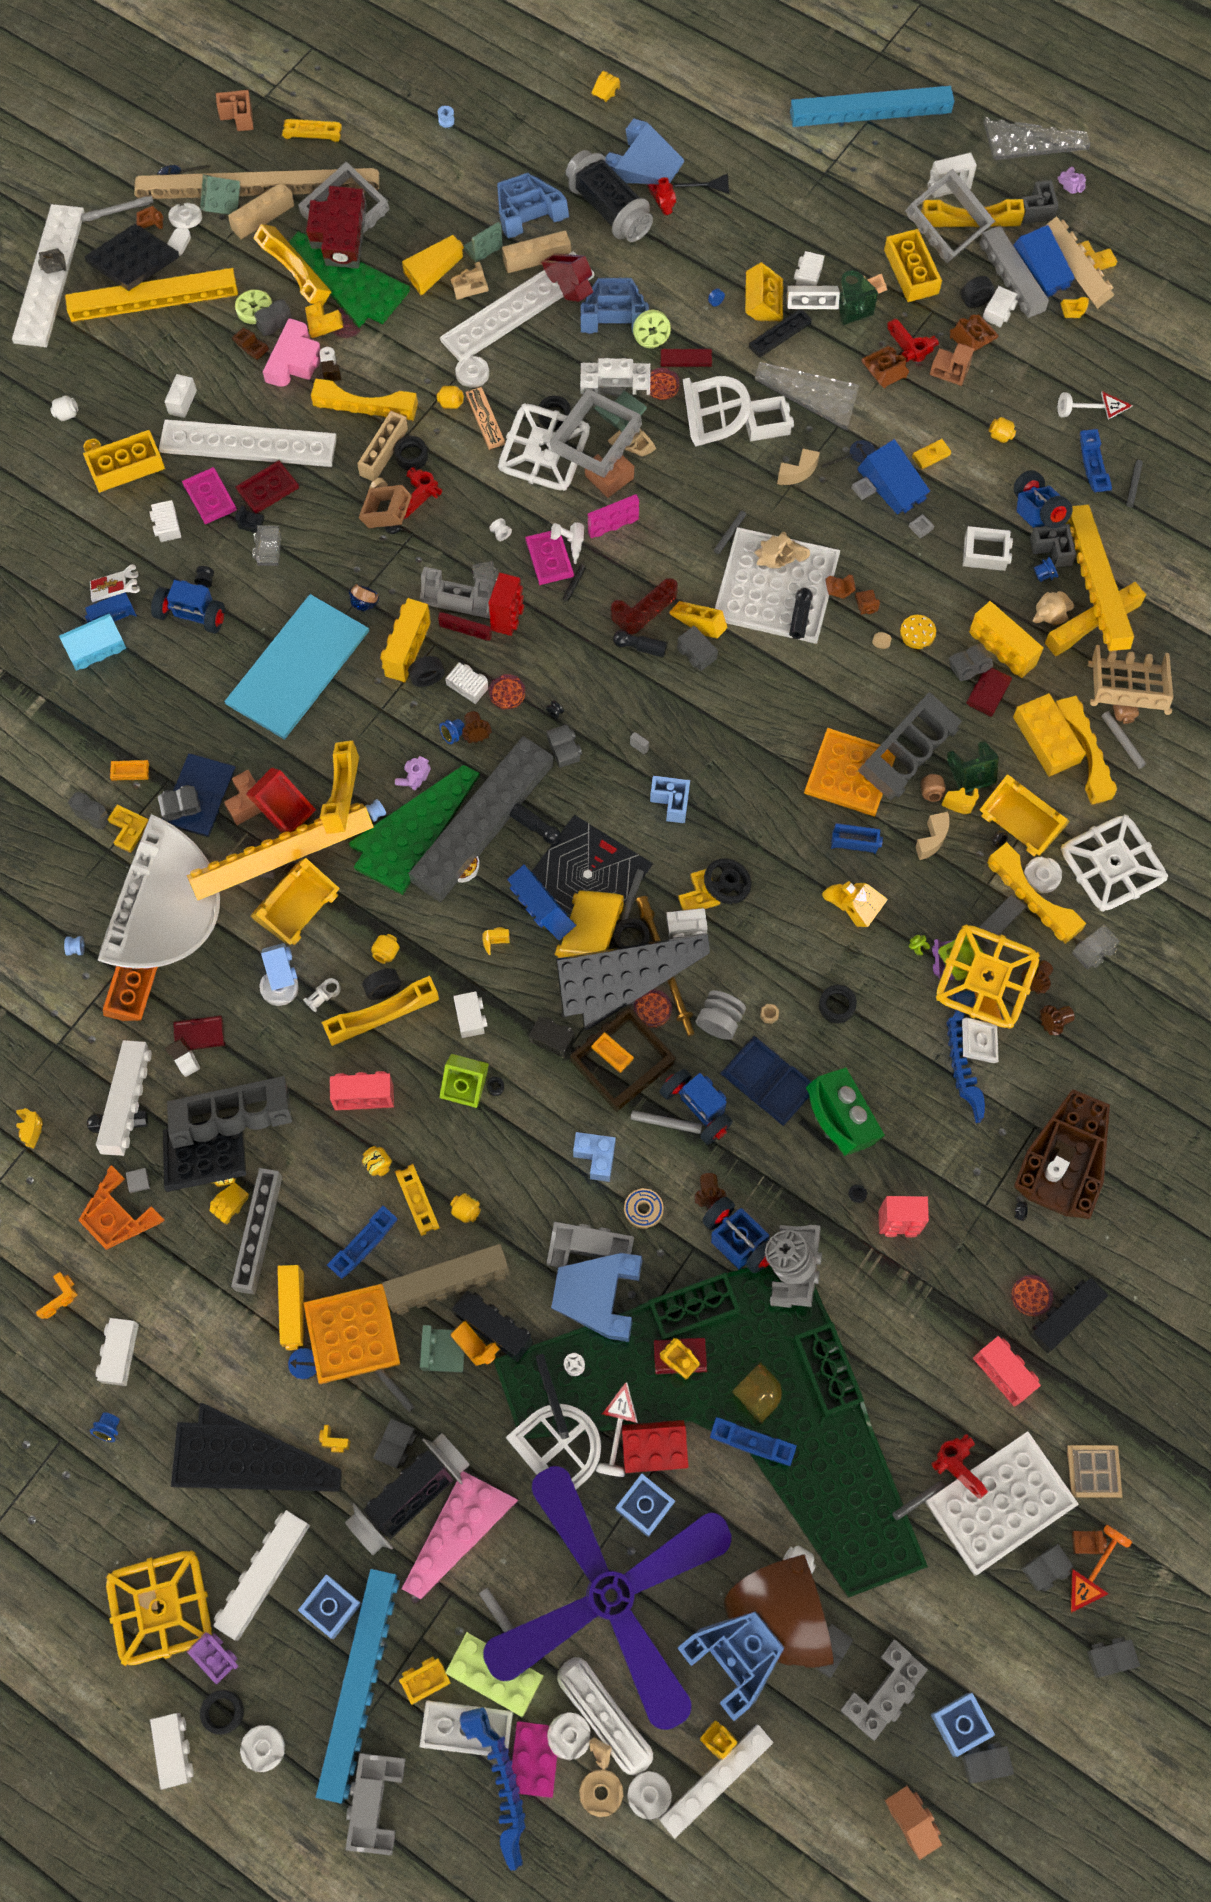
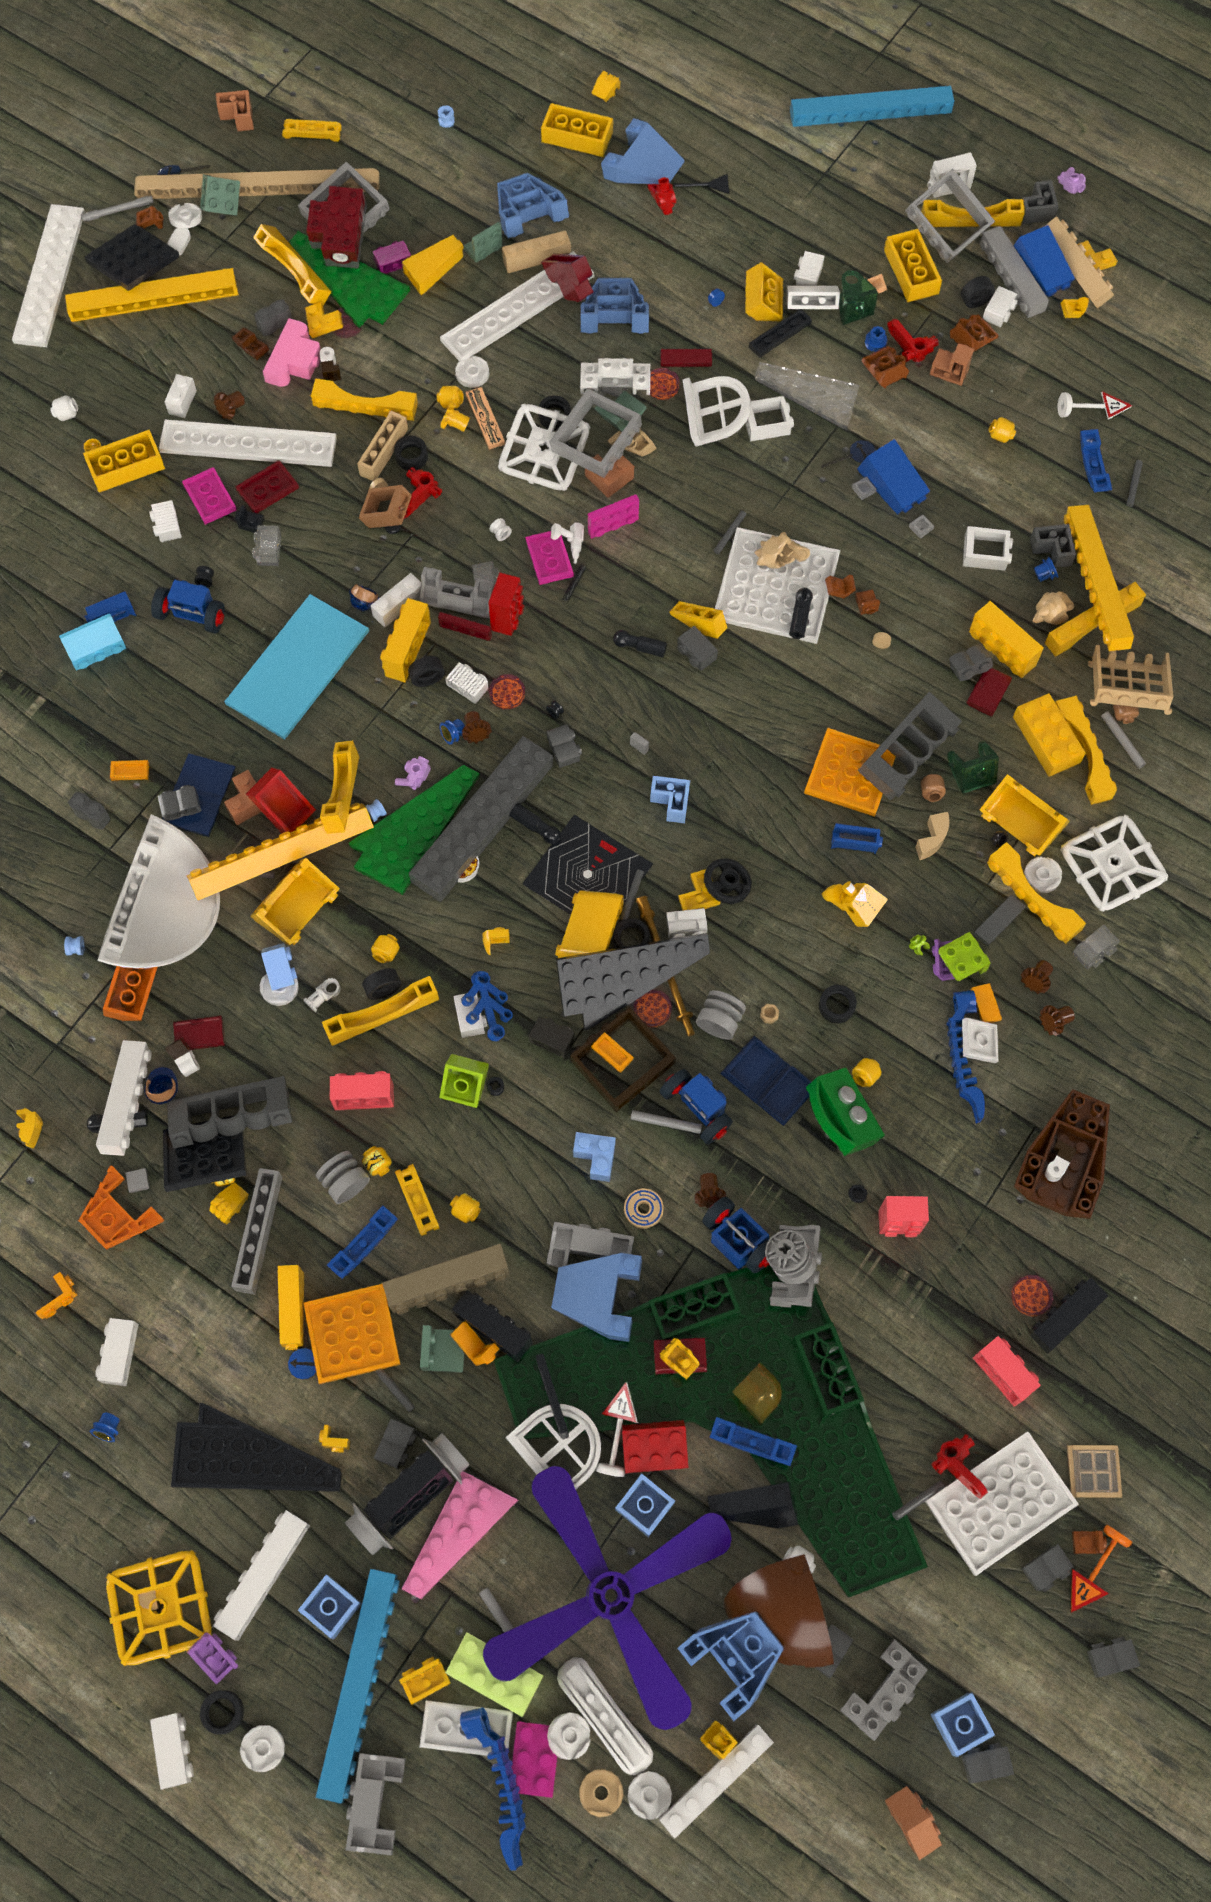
(48, 257): clear smoke brick -> none
(114, 584): flag -> none
(131, 825): yellow plate -> none
(161, 1086): none -> clear blue piece
(228, 403): none -> reddish brown gear
(249, 299): yellowish green wheel -> none
(261, 210): tan brick -> none
(342, 1177): none -> light grey wheel
(388, 606): none -> white brick
(391, 257): none -> magenta brick
(454, 418): none -> yellow gear
(469, 282): tan slope -> none
(487, 1004): none -> blue plant
(540, 903): blue wedge -> none
(574, 1364): white wheel -> none
(577, 130): none -> yellow brick
(601, 1752): tan tile -> none
(609, 195): brick -> none
(648, 320): yellowish green wheel -> none
(665, 592): clear red beam -> none
(761, 1506): none -> black wedge
(794, 474): tan brick -> none
(866, 1072): none -> yellow head
(876, 339): none -> blue piece
(918, 631): yellow tile -> none
(931, 454): yellow plate -> none
(960, 802): yellow hand -> none
(999, 971): yellow plate -> none
(1021, 1211): black piece -> none
(1026, 140): clear wing -> none
(1040, 504): brick -> none

